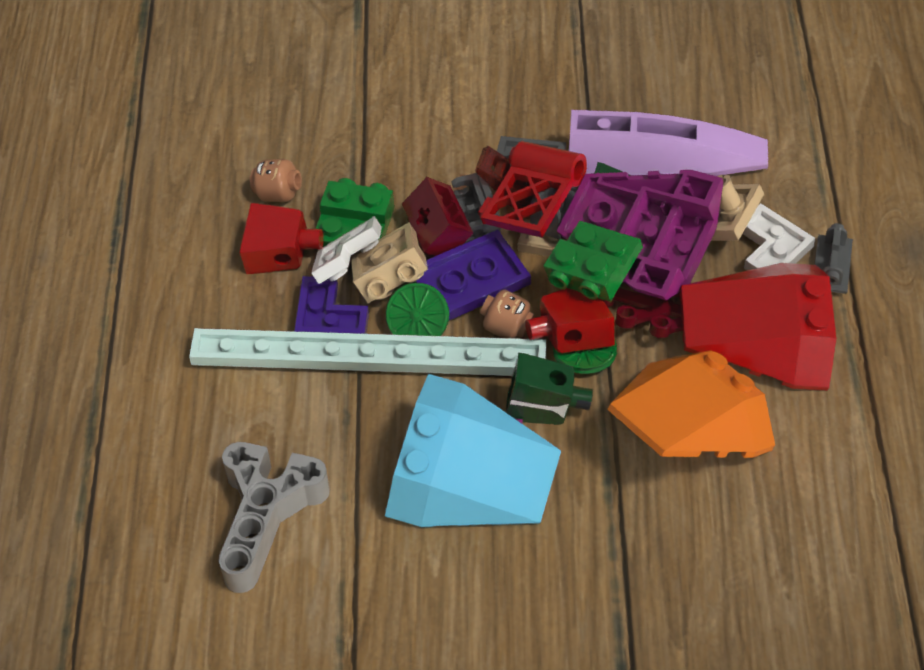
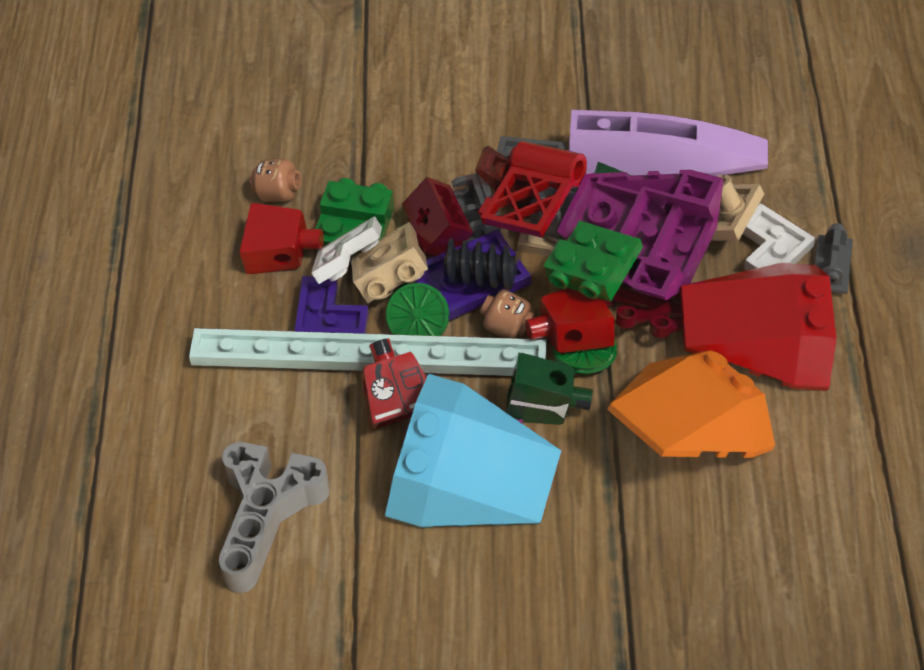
(391, 385): none -> red torso
(480, 265): none -> black piece

